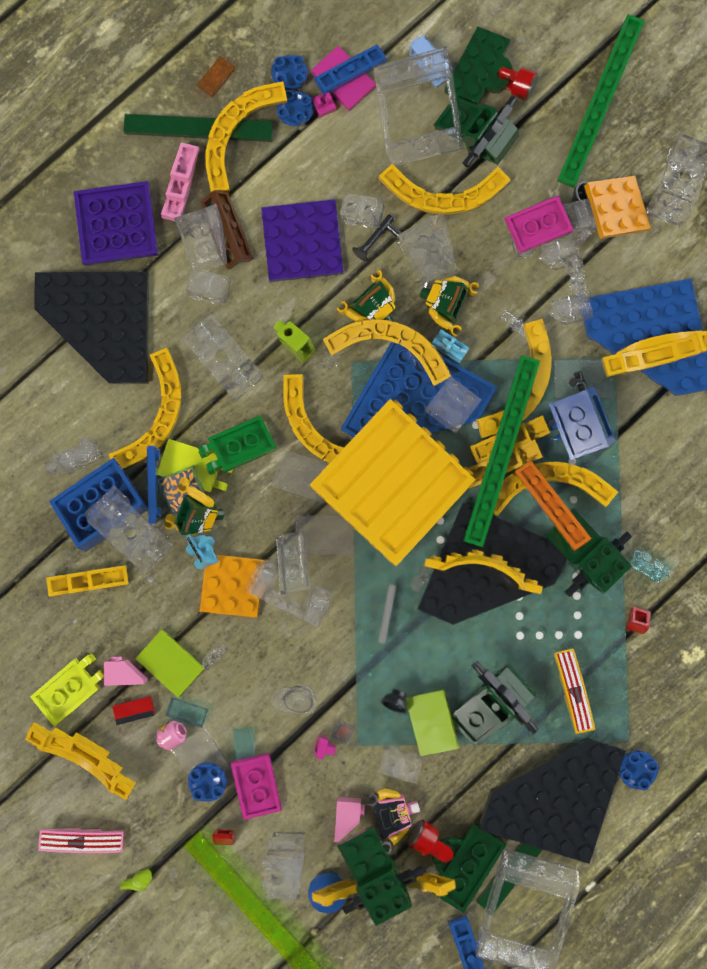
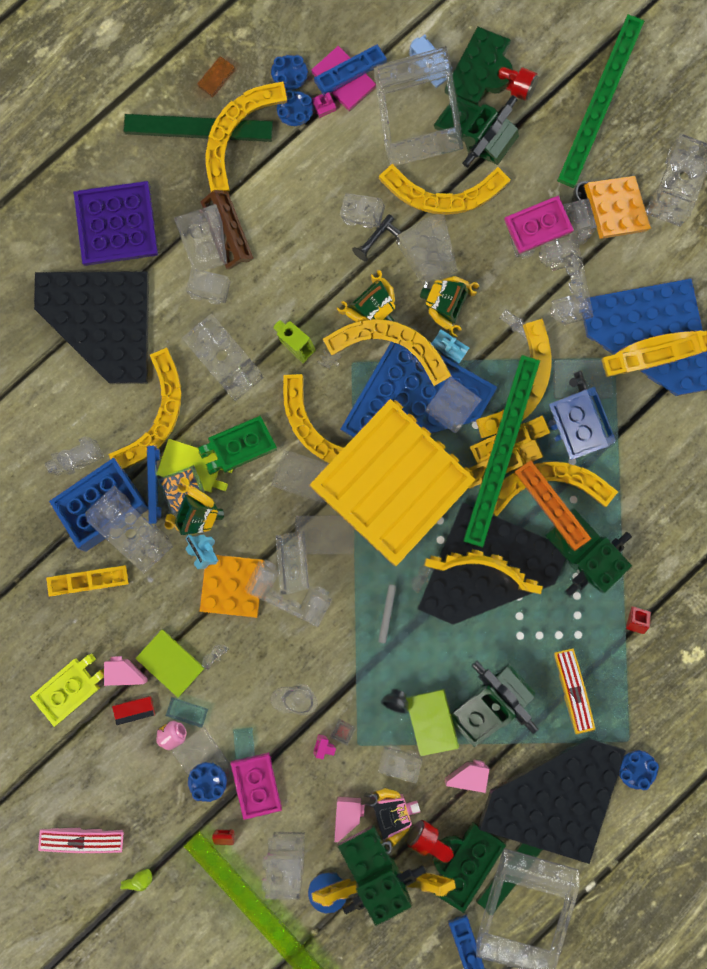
(83, 753): yellow piece -> none
(180, 182): bright pink slope -> none
(302, 240): dark purple plate -> none
(469, 776): none -> bright pink slope
(656, 571): clear light blue hinge -> none

